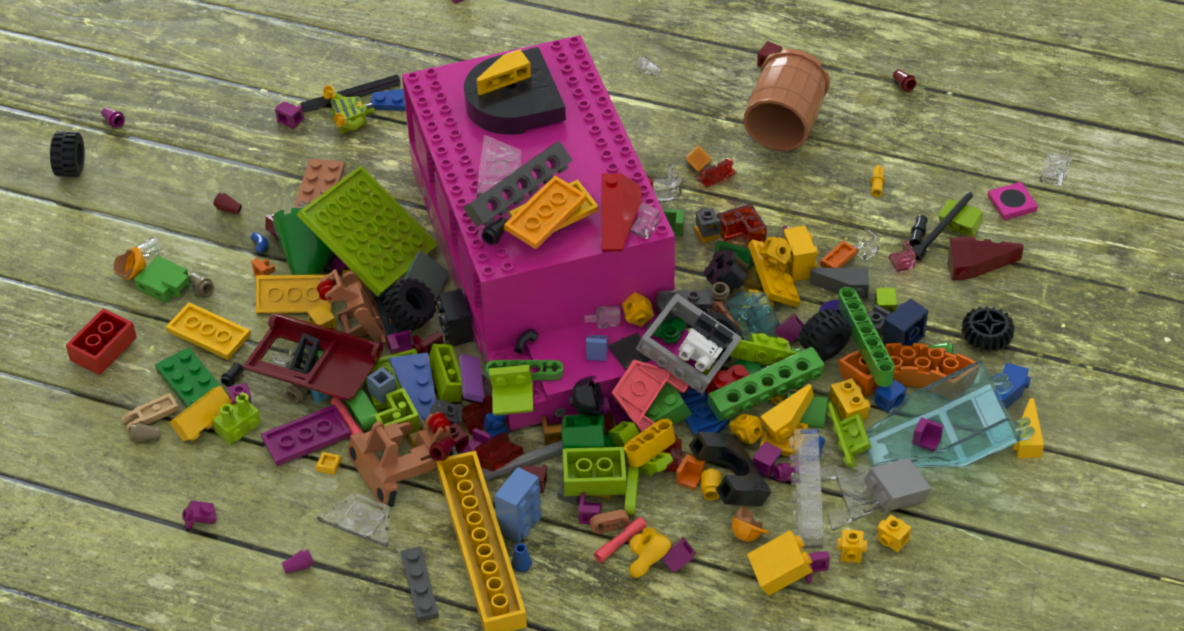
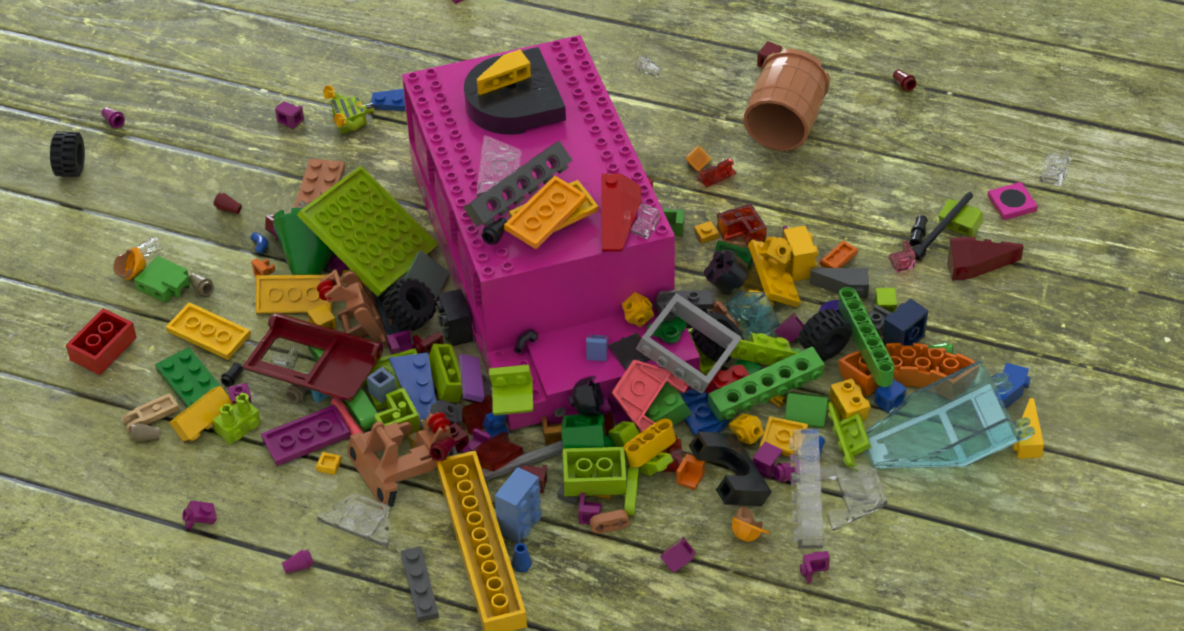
(298, 357): black slope -> none
(353, 92): black axle -> none
(541, 364): bright green beam -> none
(605, 317): clear piece -> none
(610, 547): coral piece -> none
(650, 548): yellow head -> none
(670, 187): clear brick -> none
(699, 348): hips -> none
(708, 217): dark grey brick -> none
(709, 482): yellow brick -> none
(720, 292): dark tan cone -> none
(780, 562): yellow brick -> none
(786, 415): yellow slope -> none
(851, 546): yellow brick -> none
(868, 245): clear panel -> none
(877, 181): yellow axle -> none
(893, 533): yellow brick -> none
(897, 484): light grey brick -> none
(927, 434): magenta panel -> none
(987, 328): black gear -> none

